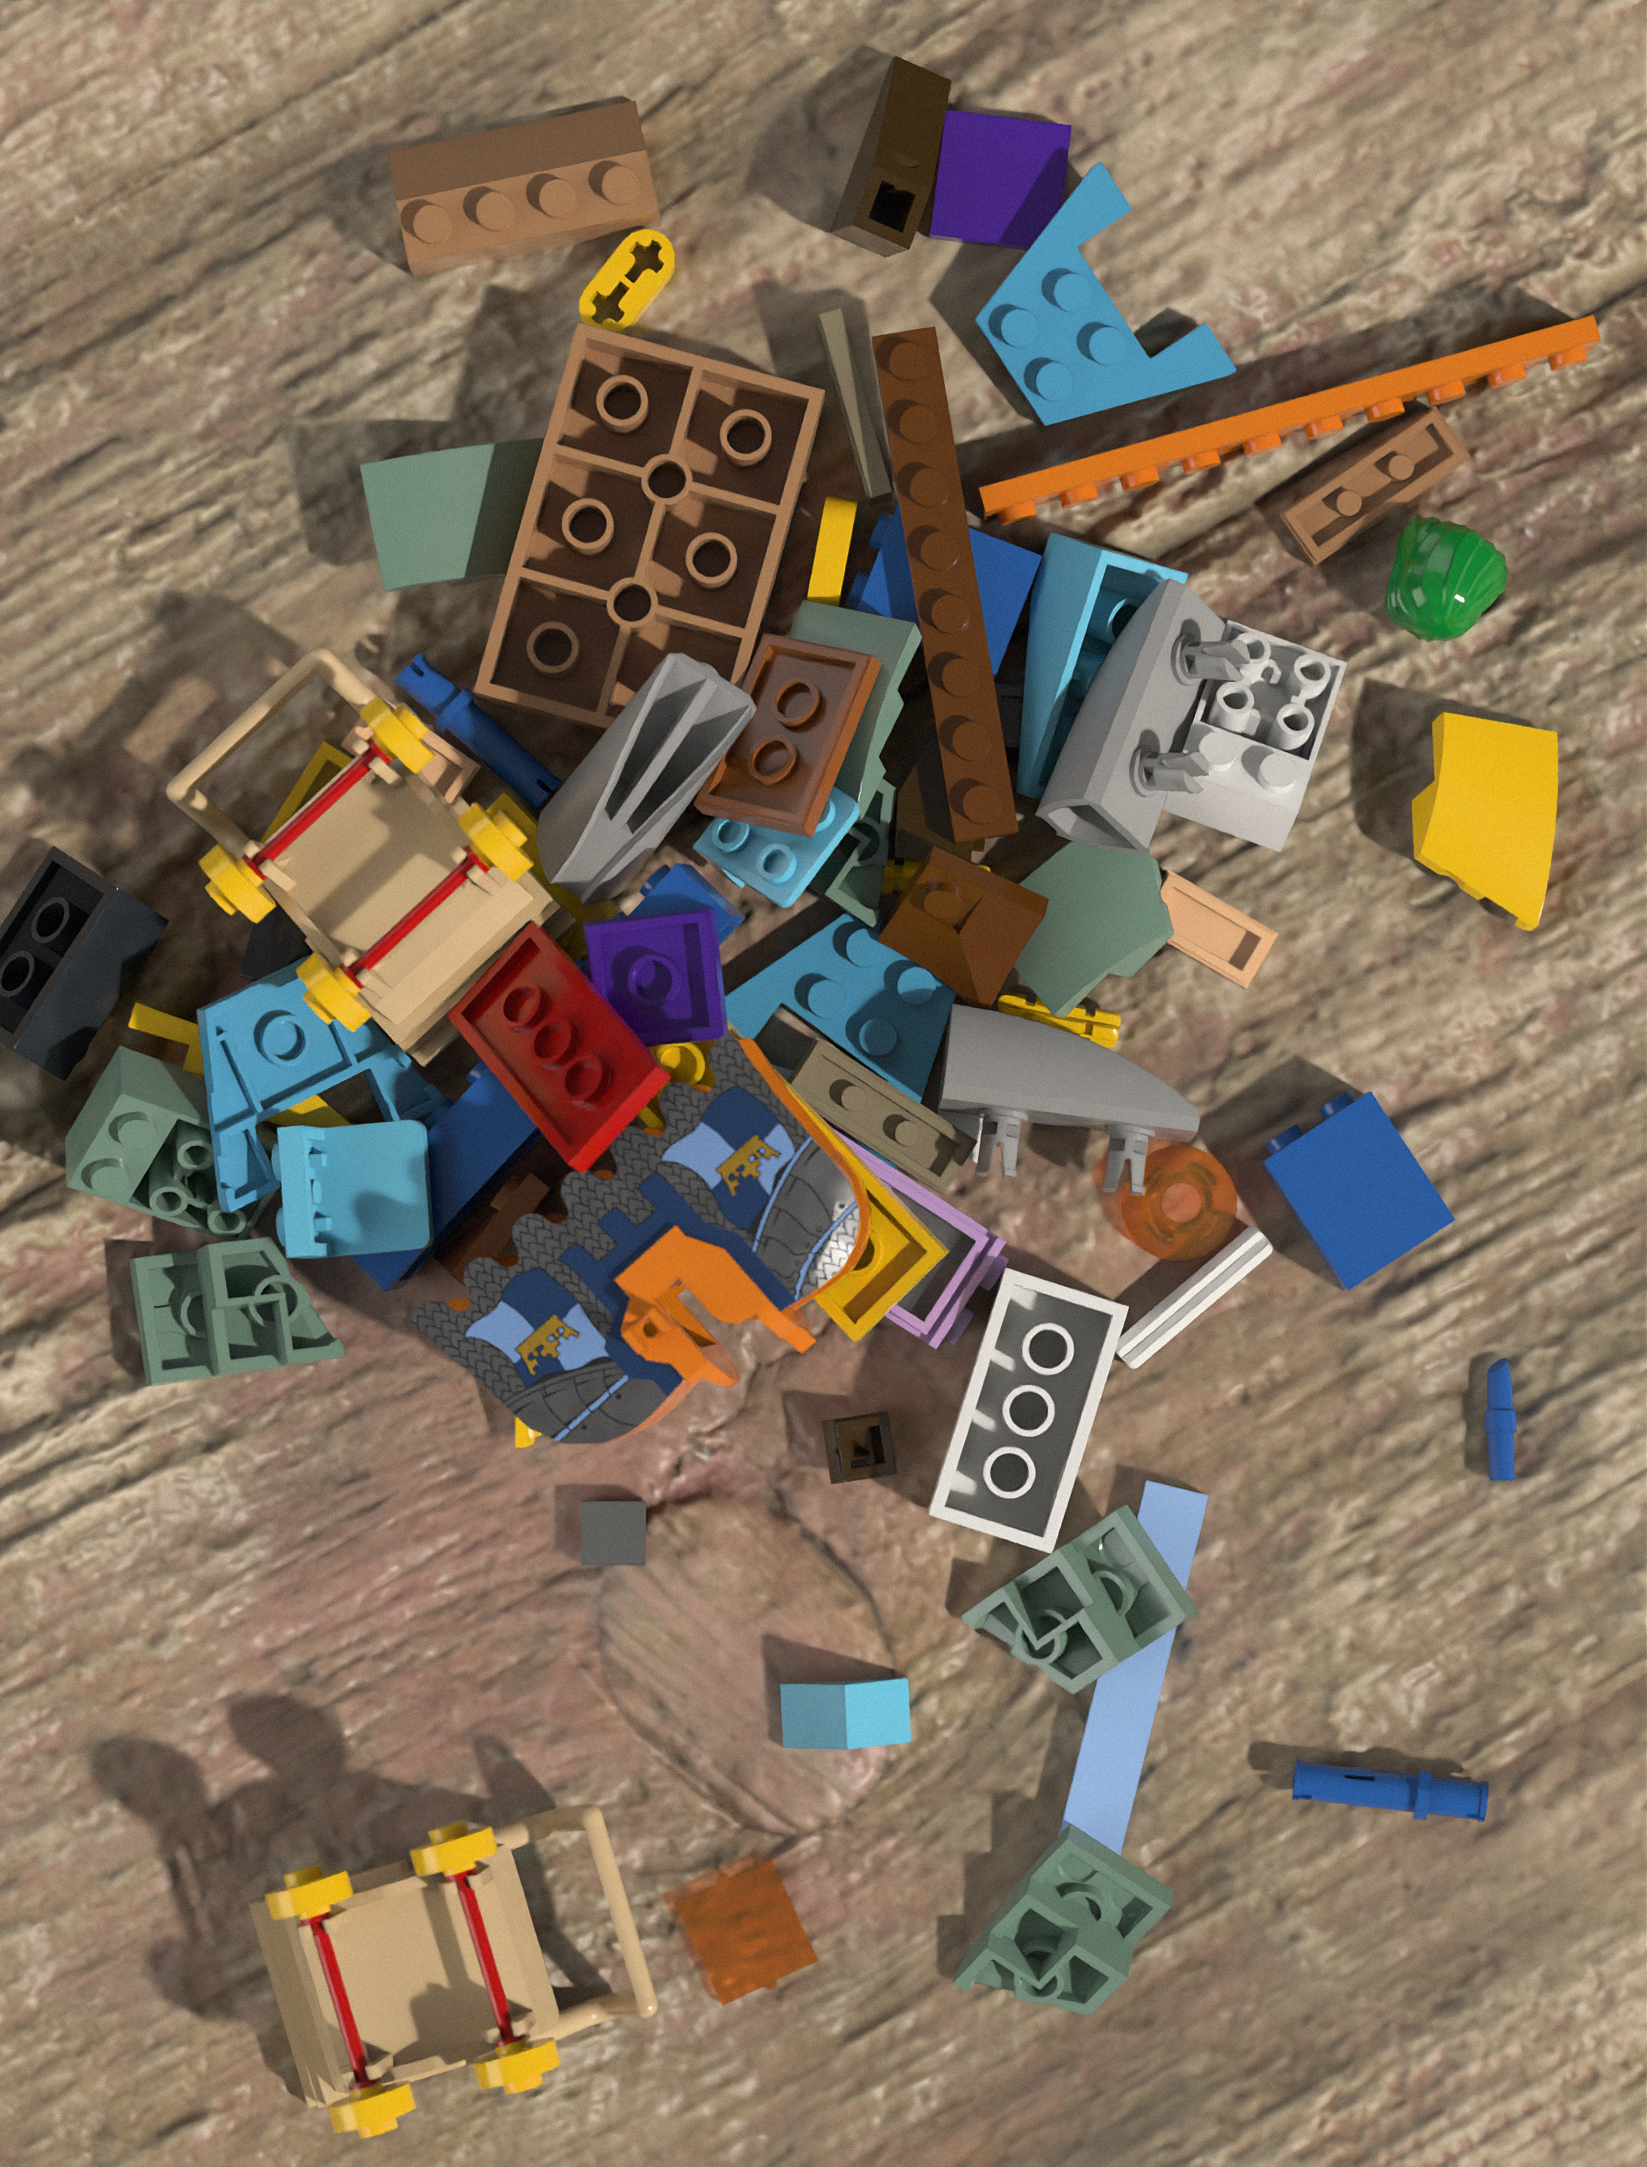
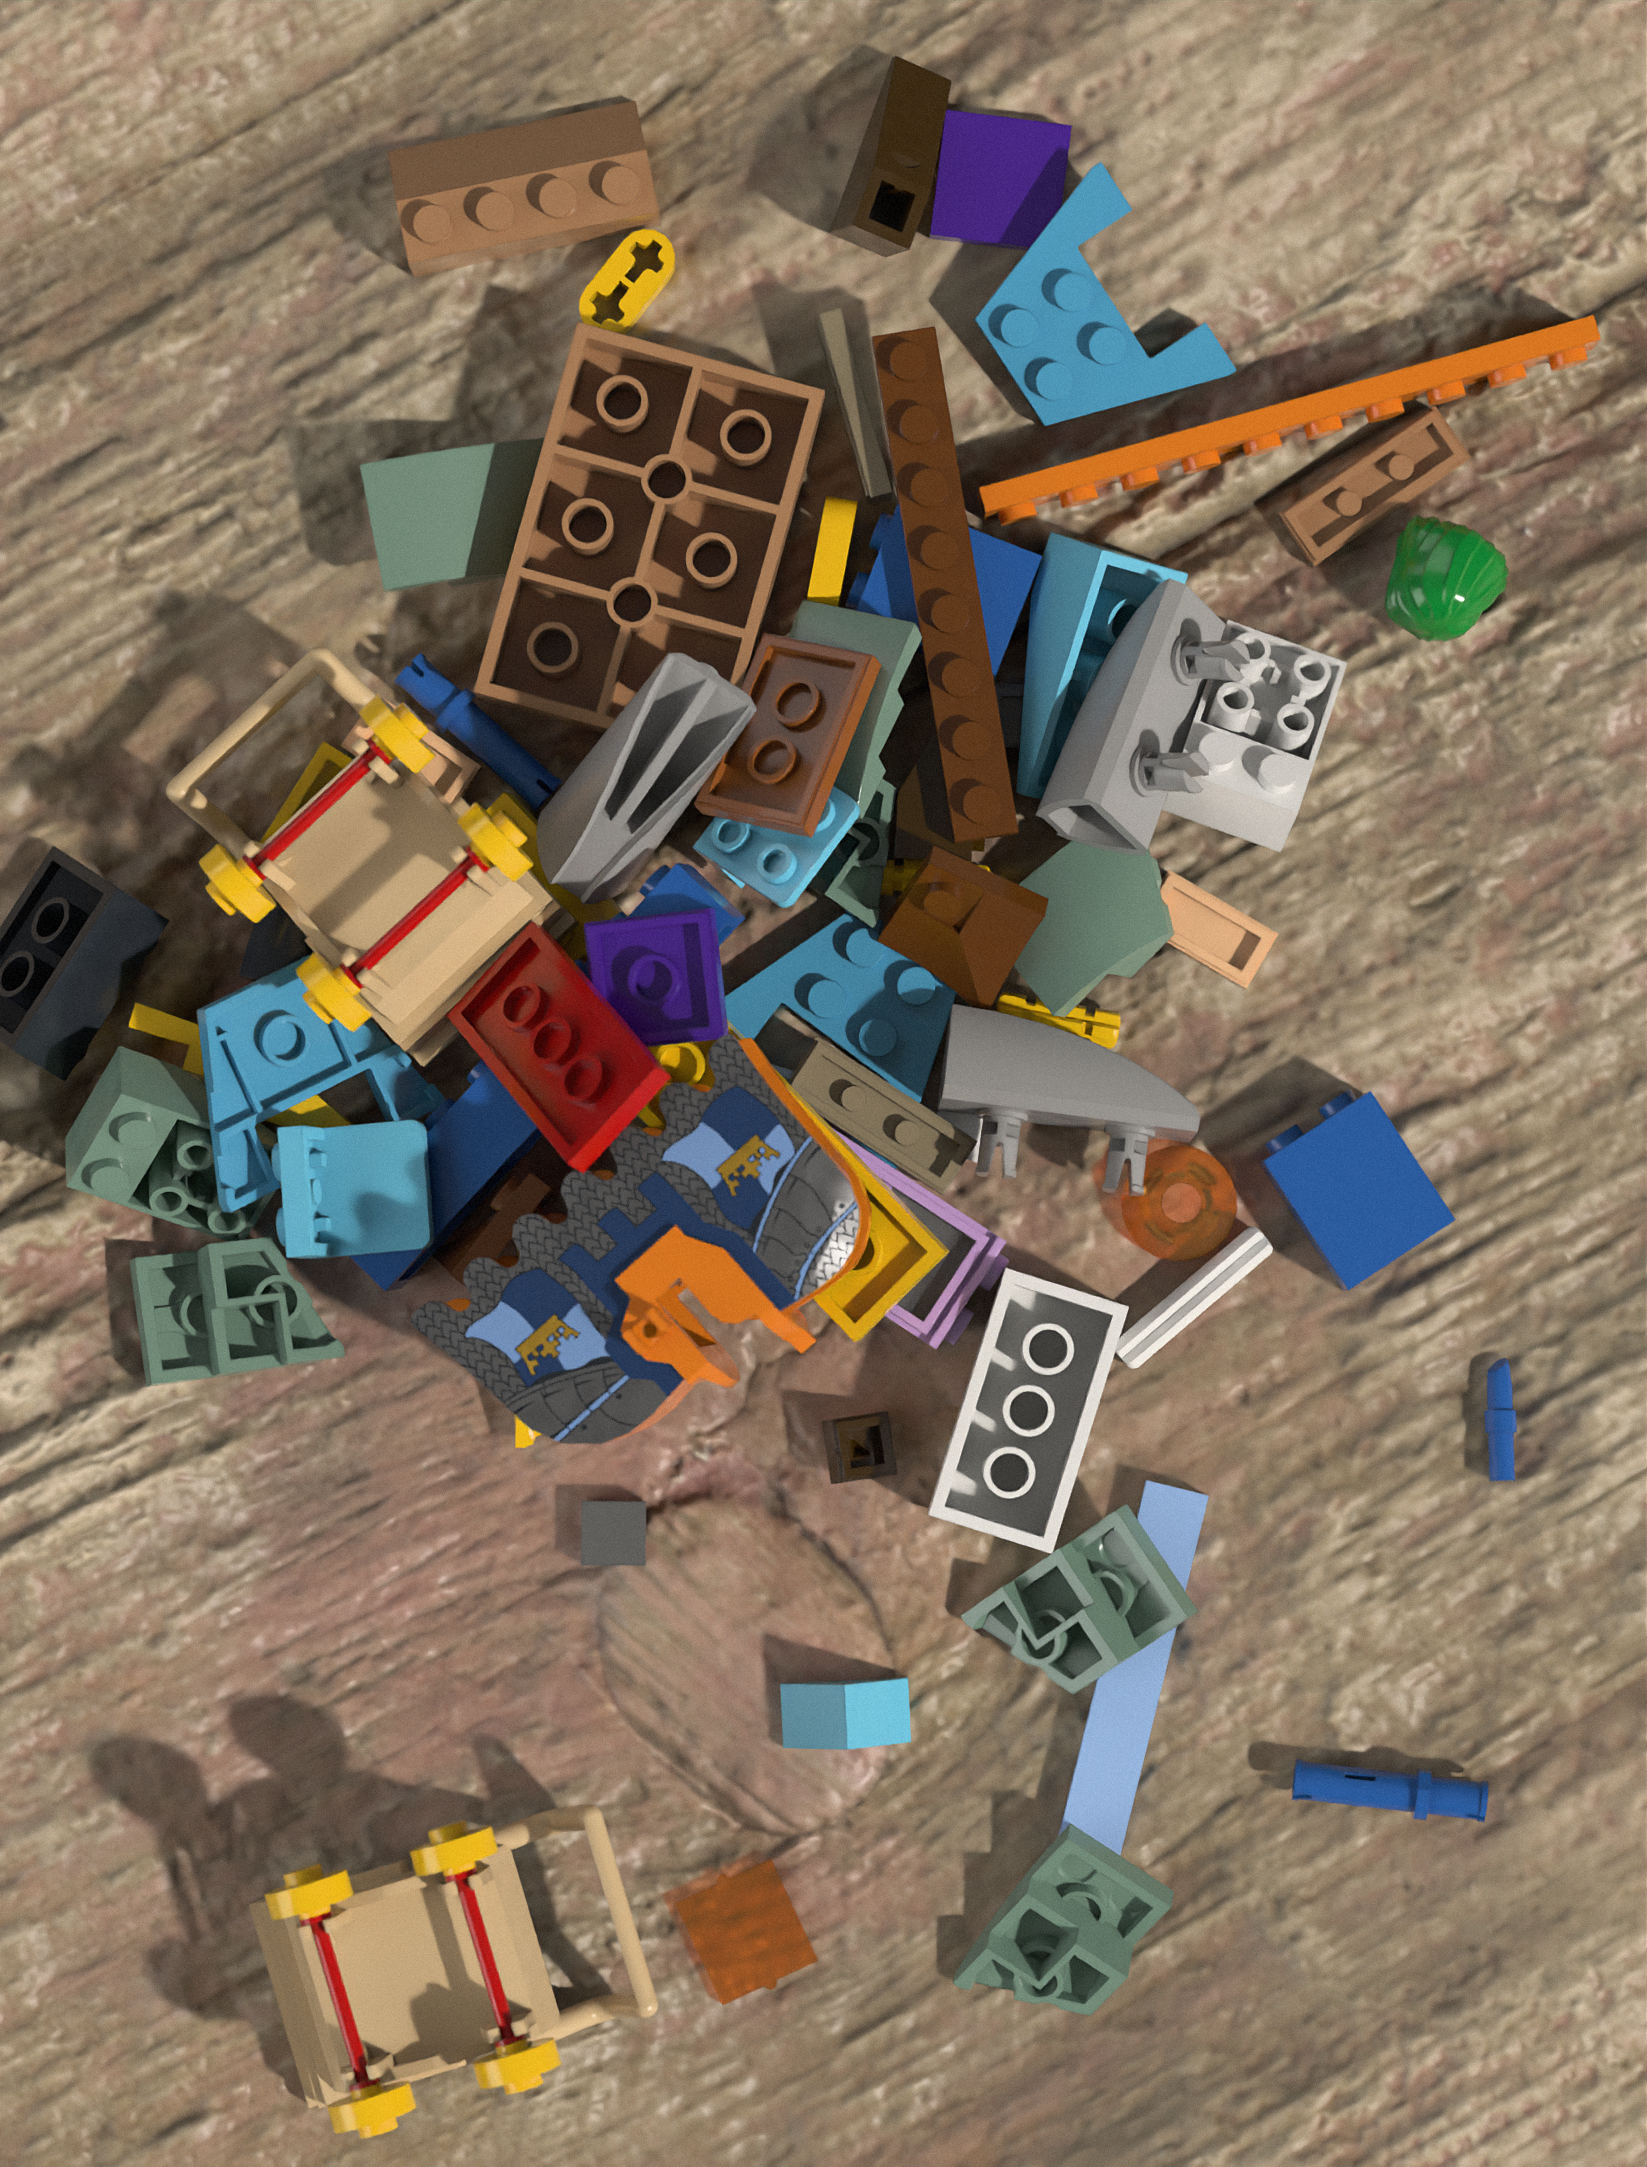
(1490, 811): yellow slope -> none

